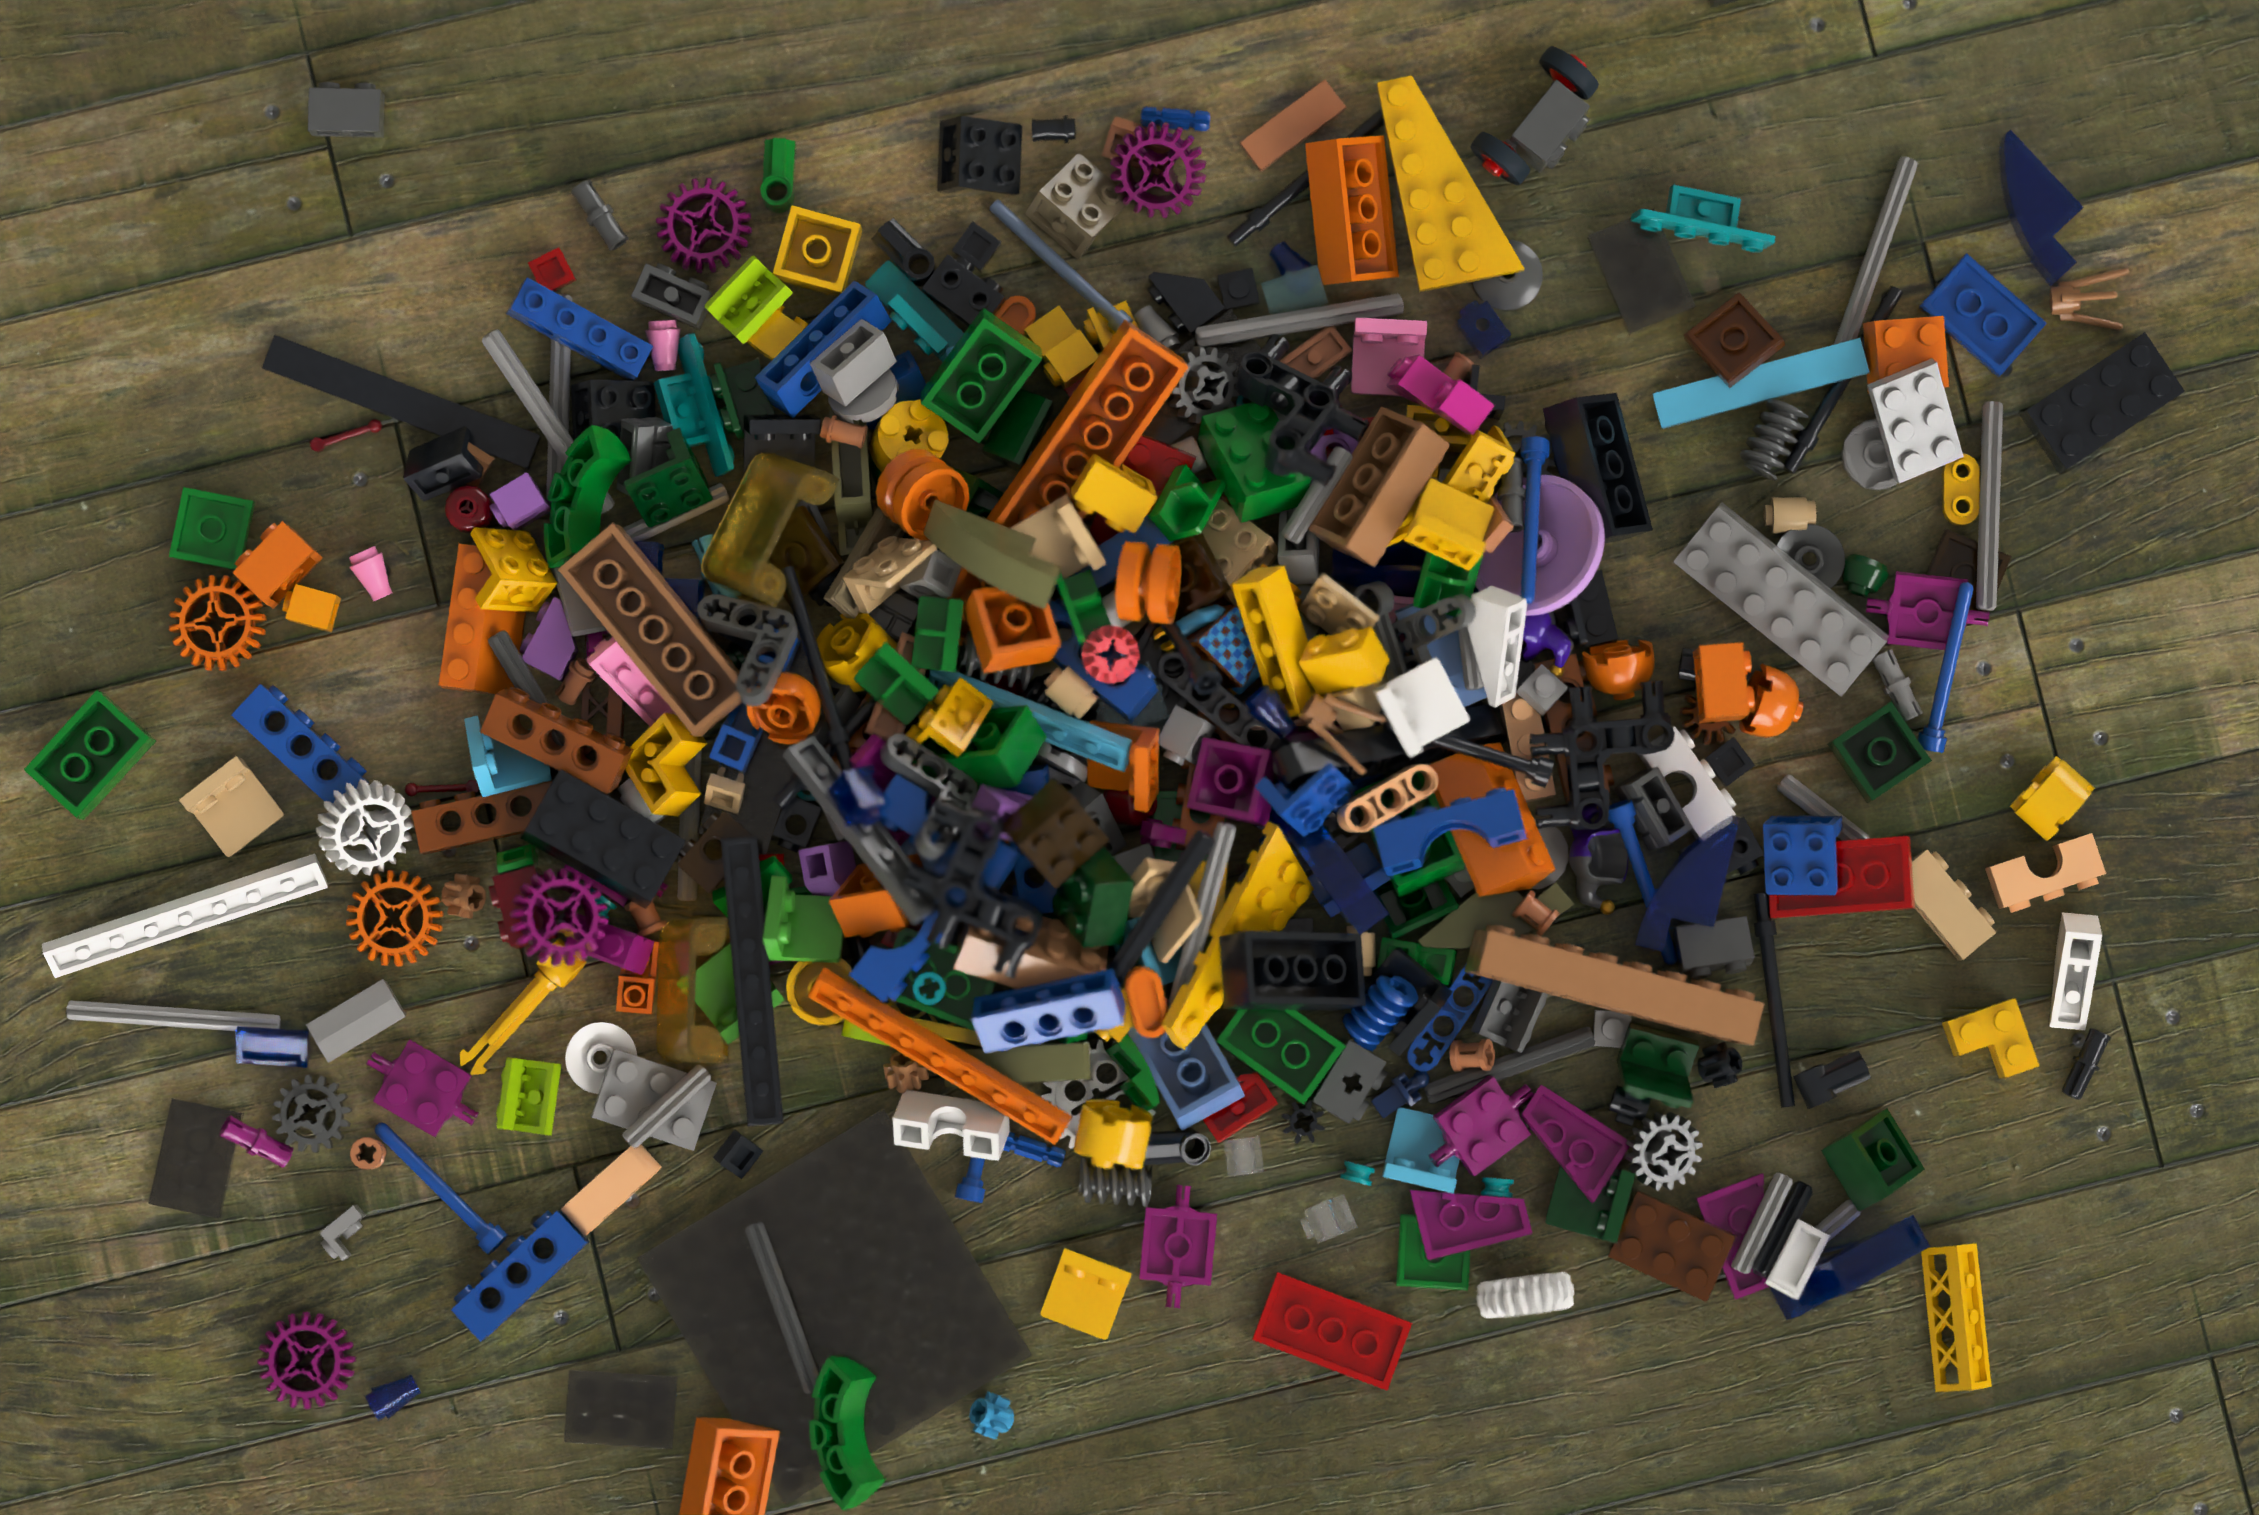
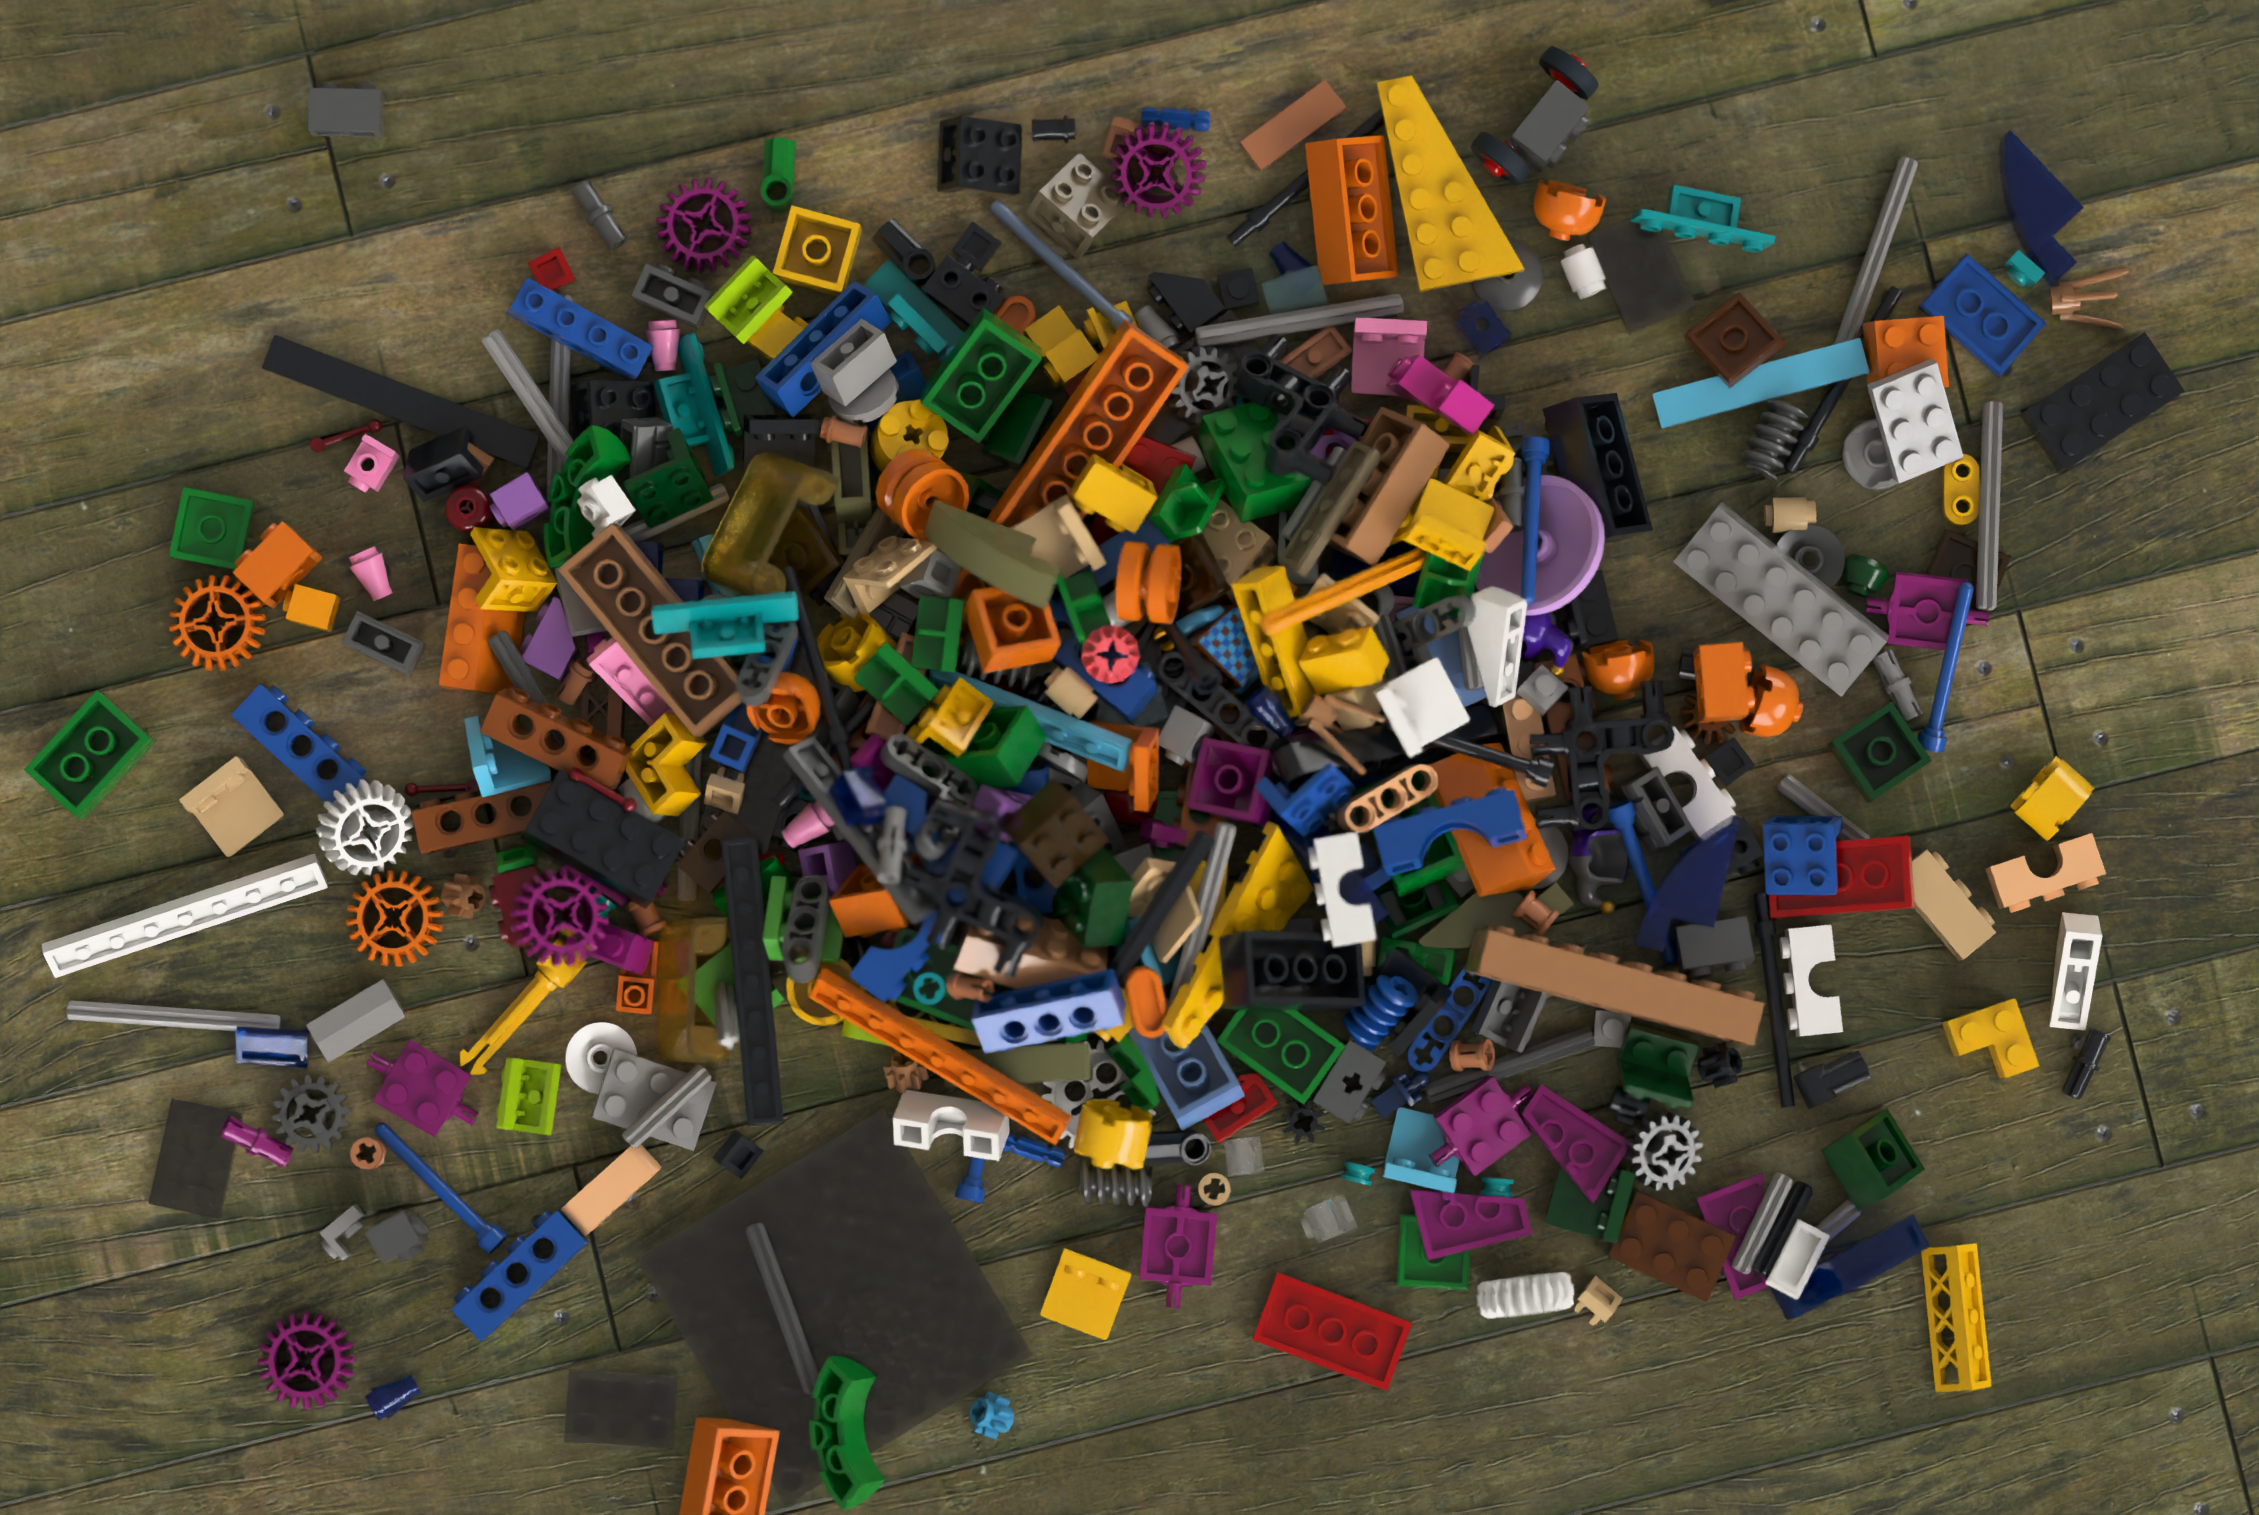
(383, 643): none -> dark grey brick
(384, 461): none -> bright pink brick
(399, 1237): none -> dark grey brick
(604, 504): none -> white brick
(629, 804): none -> dark red hinge
(726, 1014): none -> light grey axle
(727, 624): none -> teal bracket
(807, 825): none -> bright pink cone
(807, 943): none -> dark grey beam
(890, 866): none -> light grey pin
(963, 985): none -> nougat pin
(1207, 1180): none -> tan bush
(1330, 508): none -> dark tan tile
(1334, 858): none -> white arch
(1343, 591): none -> light orange axle
(1566, 209): none -> orange cylinder
(1583, 271): none -> white brick
(1599, 1299): none -> tan tile
(1810, 1012): none -> white arch
(2023, 270): none -> teal plate

